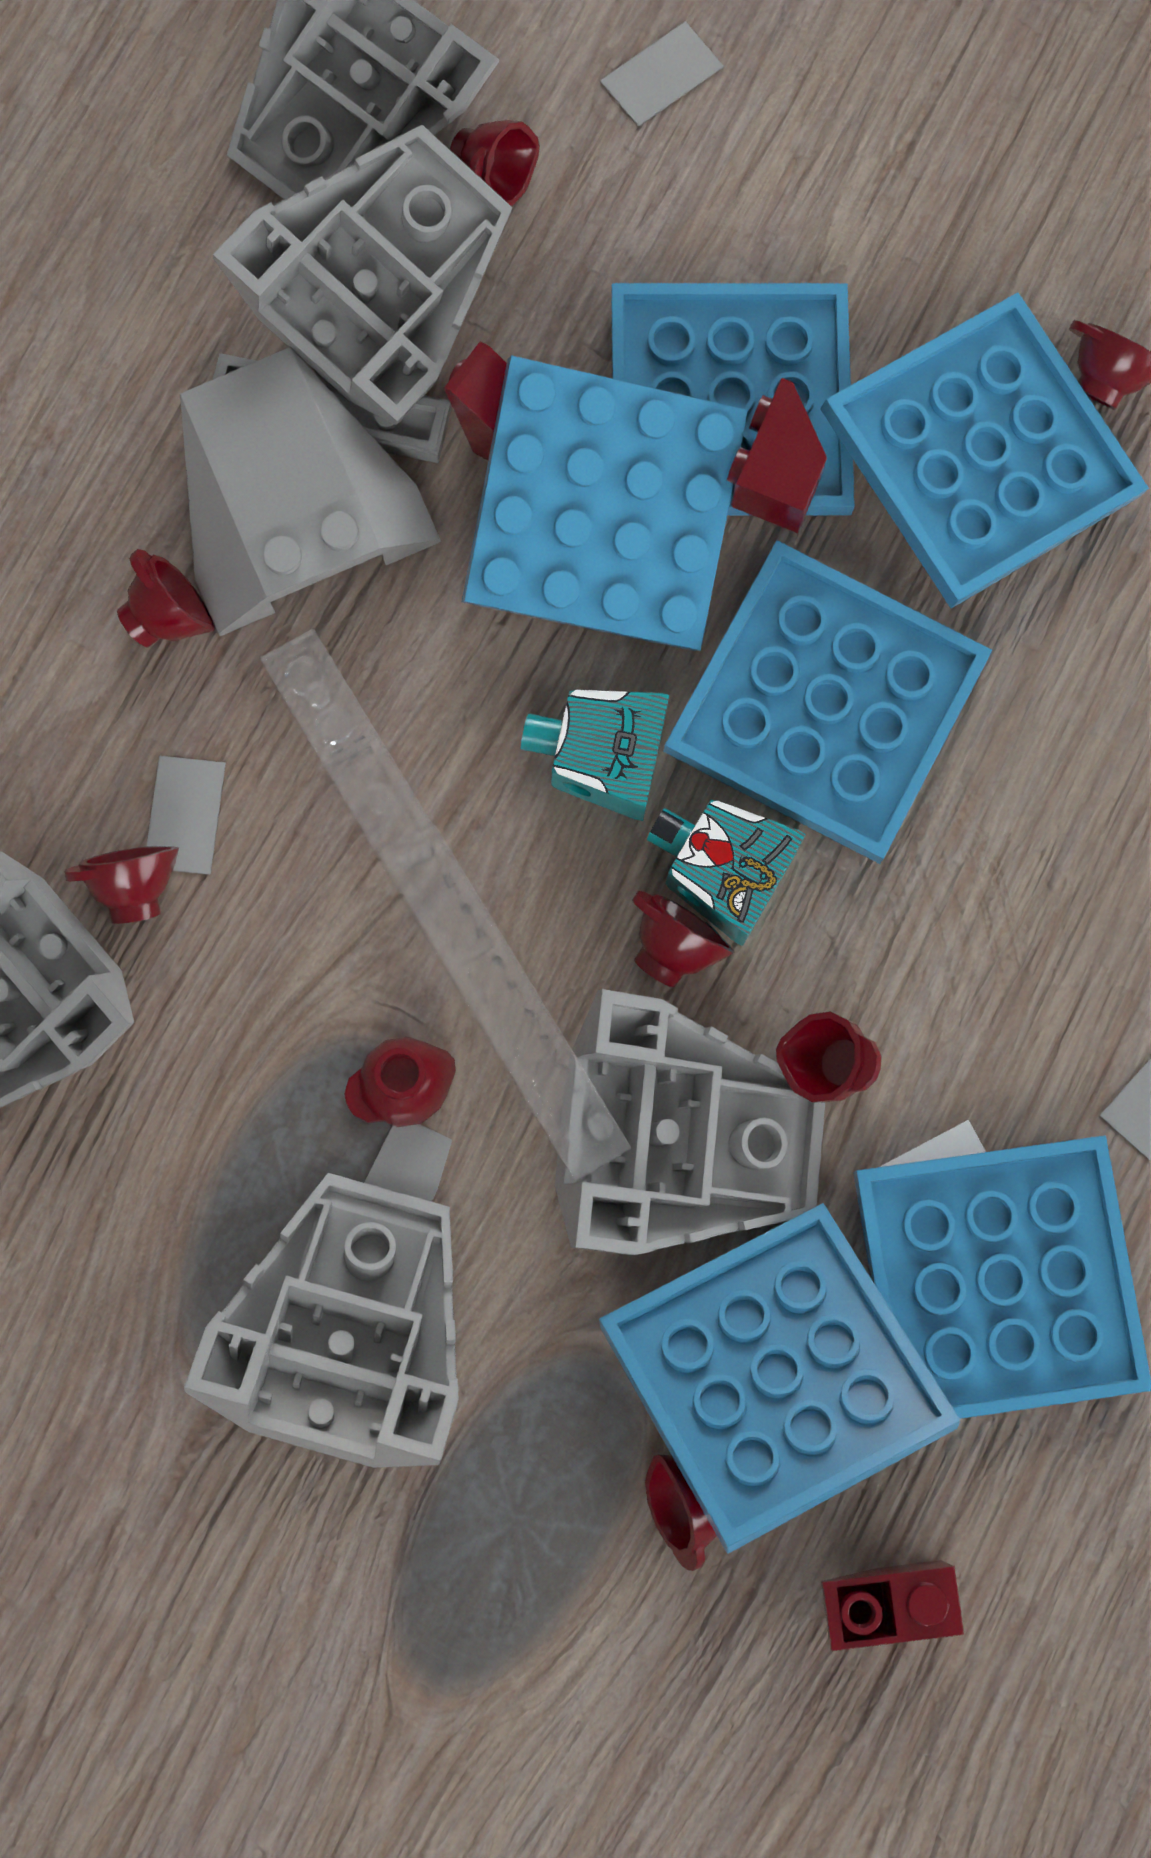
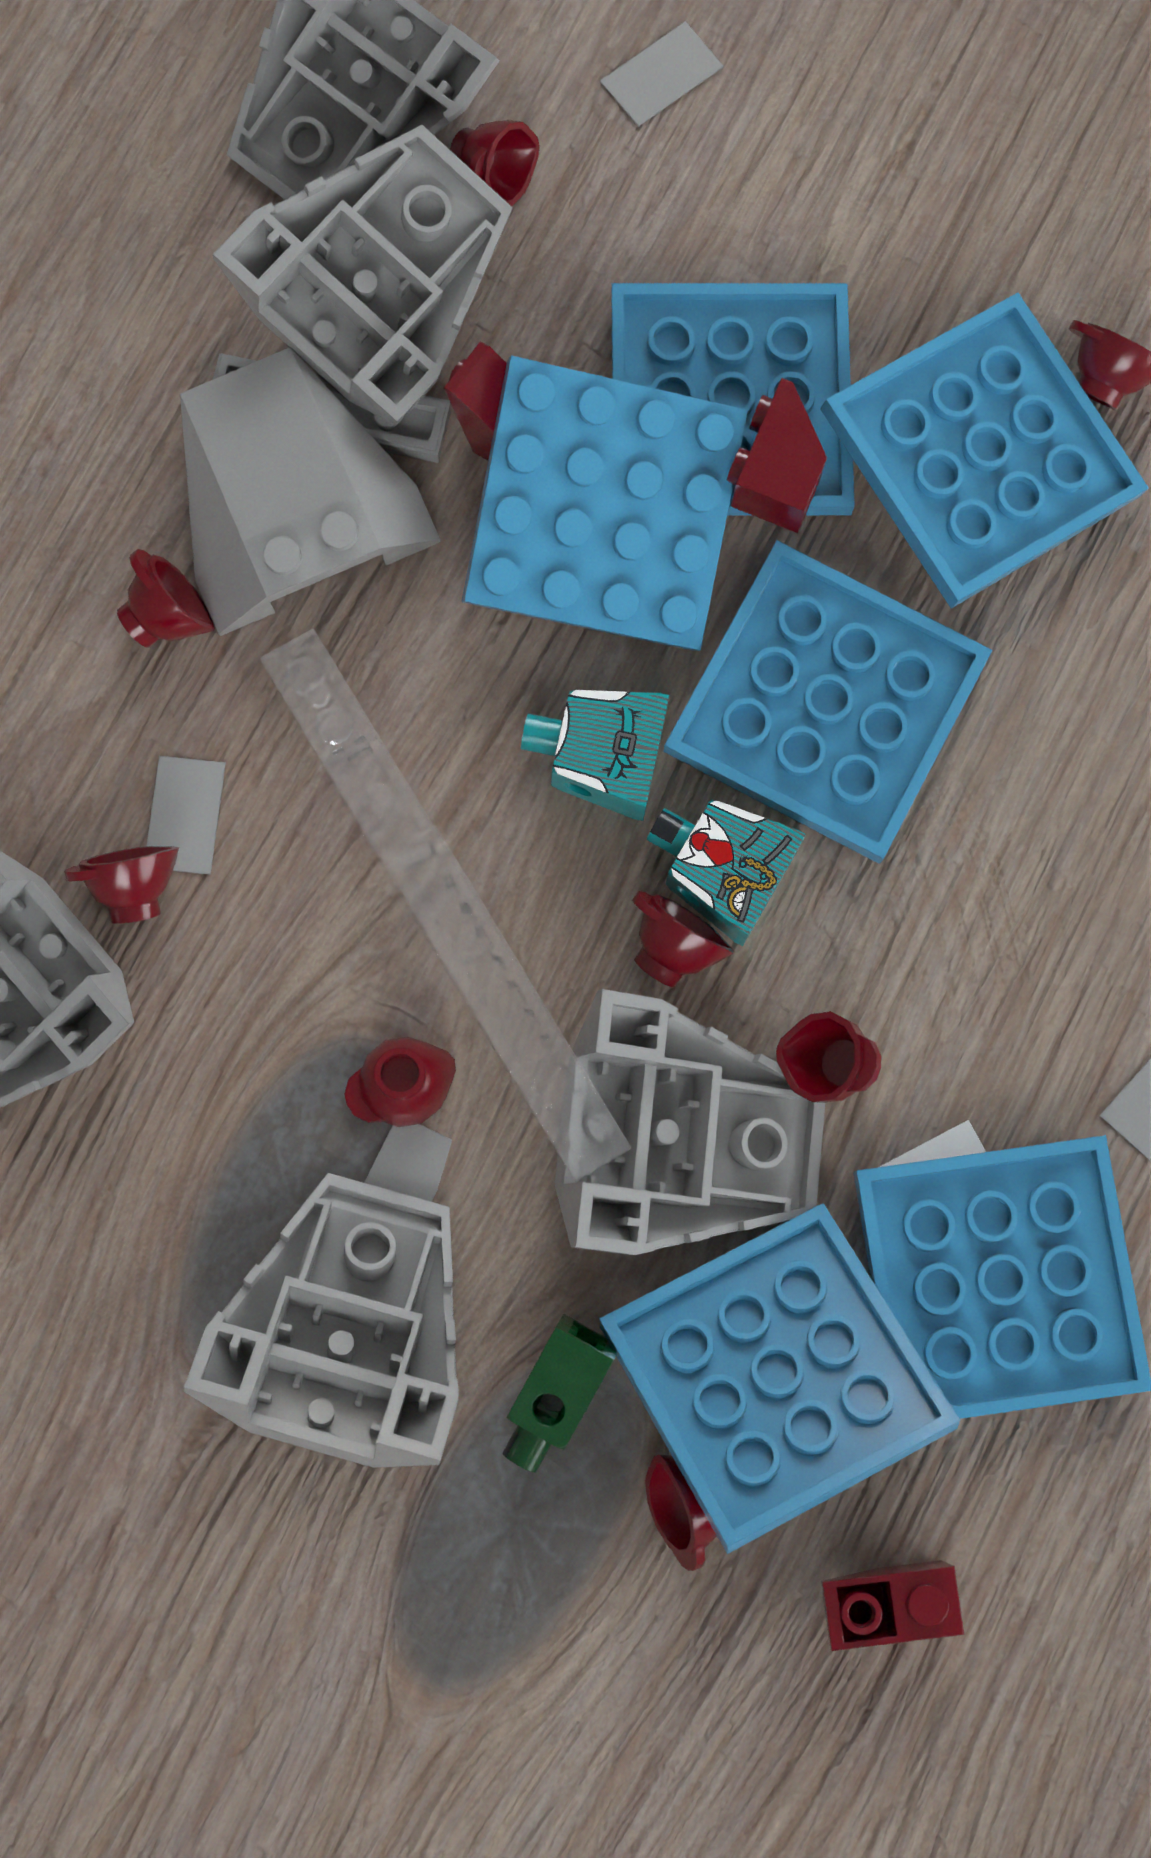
(573, 1371): none -> dark green torso

